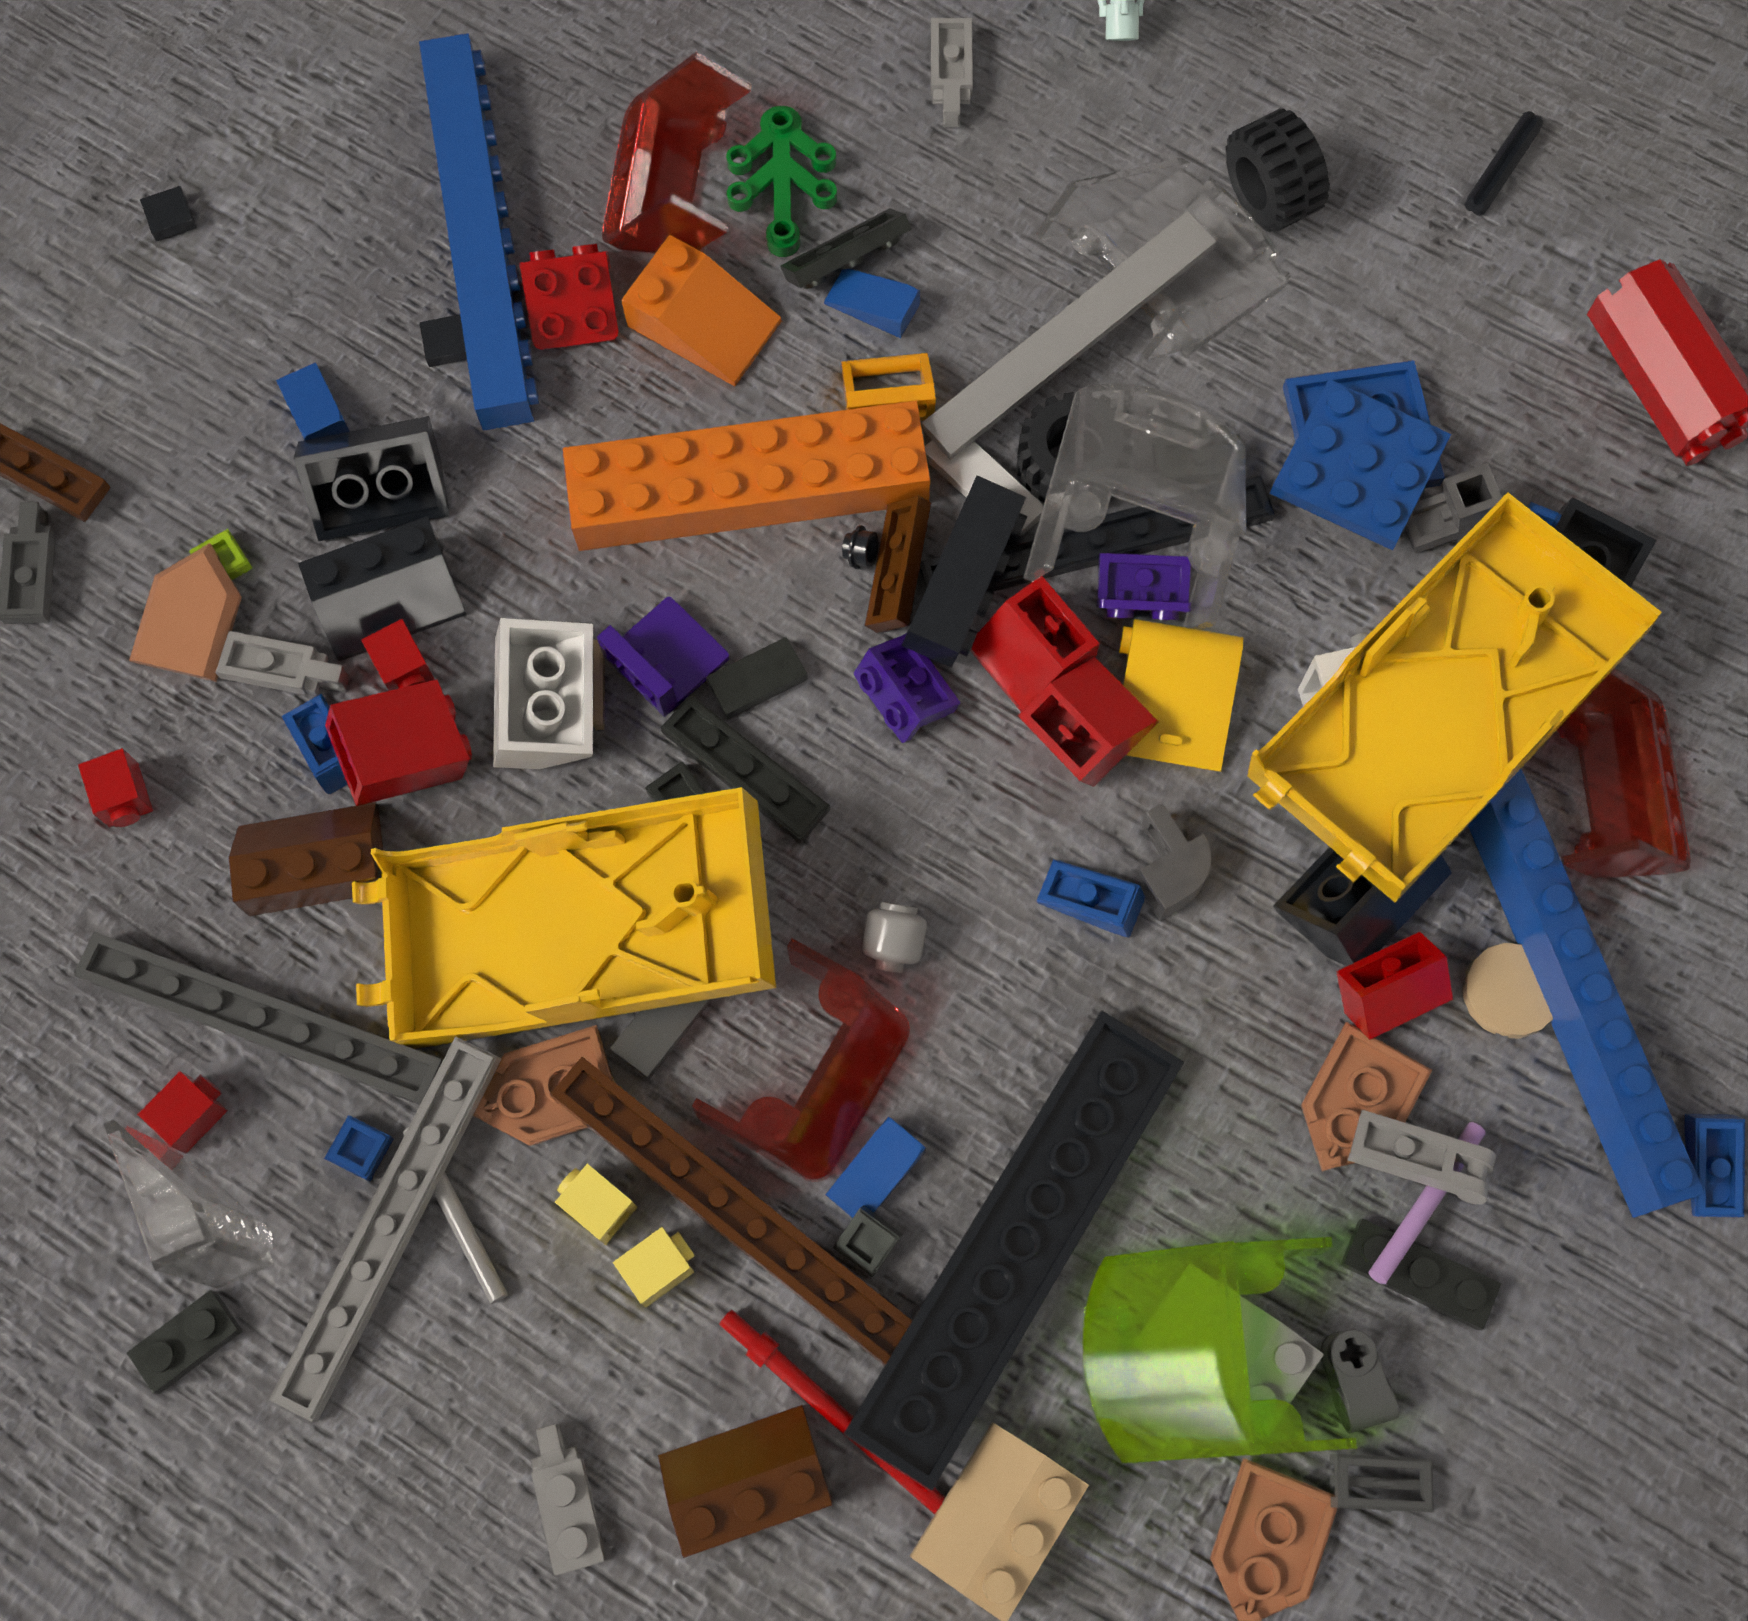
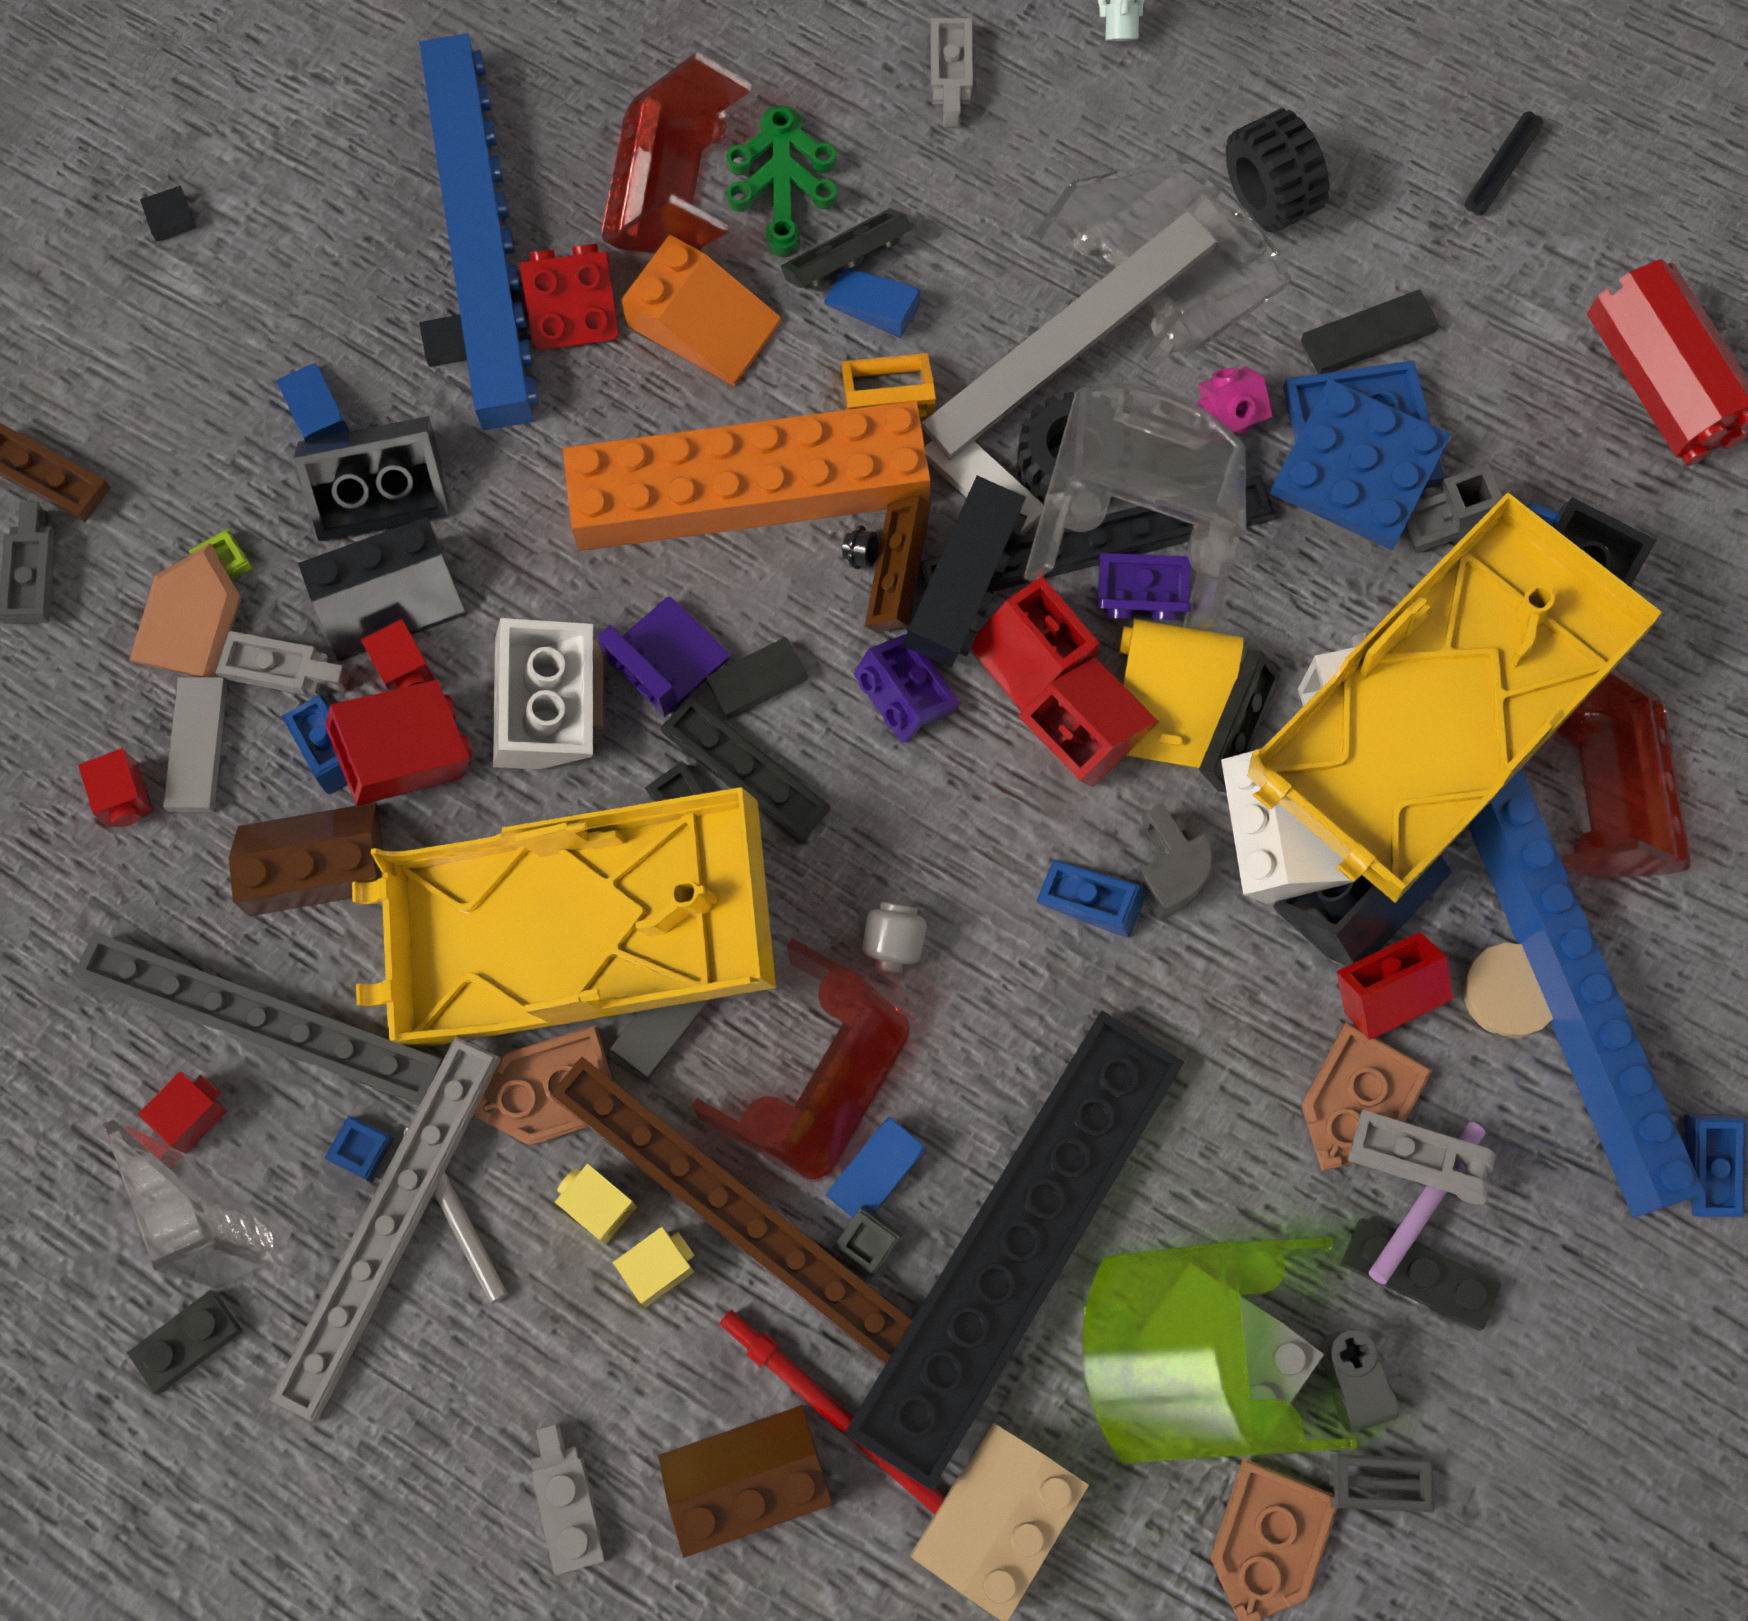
(195, 744): none -> light grey tile
(1236, 398): none -> dark pink brick
(1240, 715): none -> pearl dark grey tile
(1273, 848): none -> white slope
(1369, 332): none -> pearl dark grey tile

